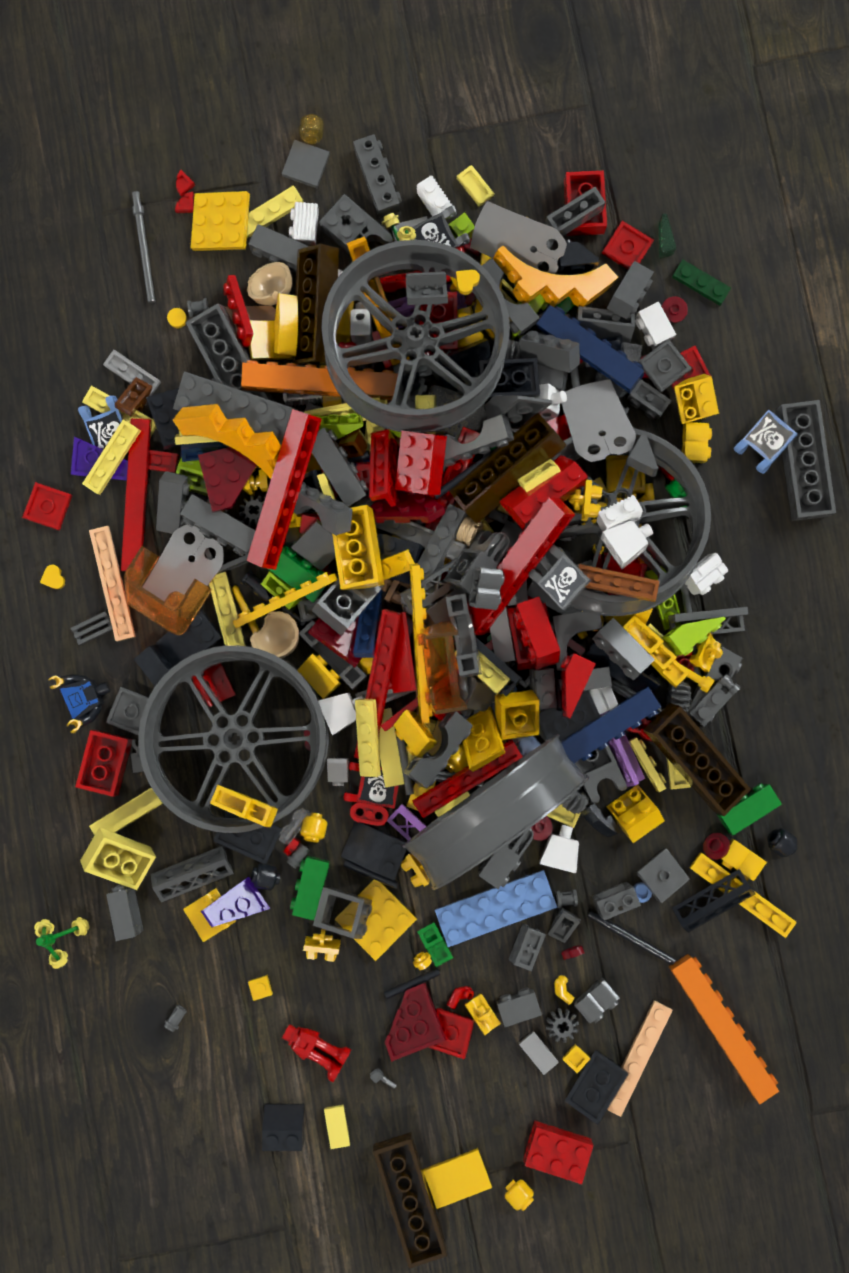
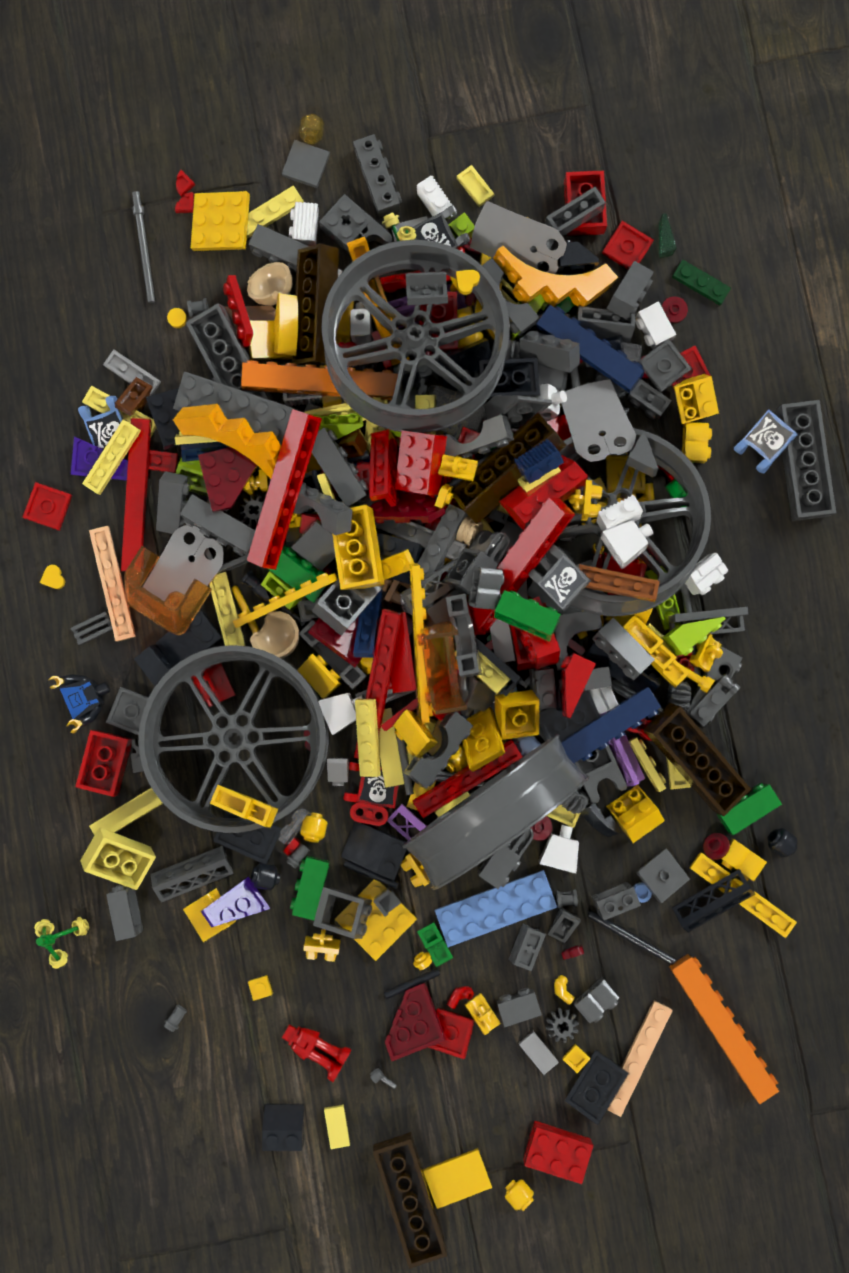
(386, 901): none -> dark grey panel
(444, 496): none -> yellow plate
(458, 467): none -> yellow hips
(527, 615): none -> green brick
(539, 461): none -> dark blue brick

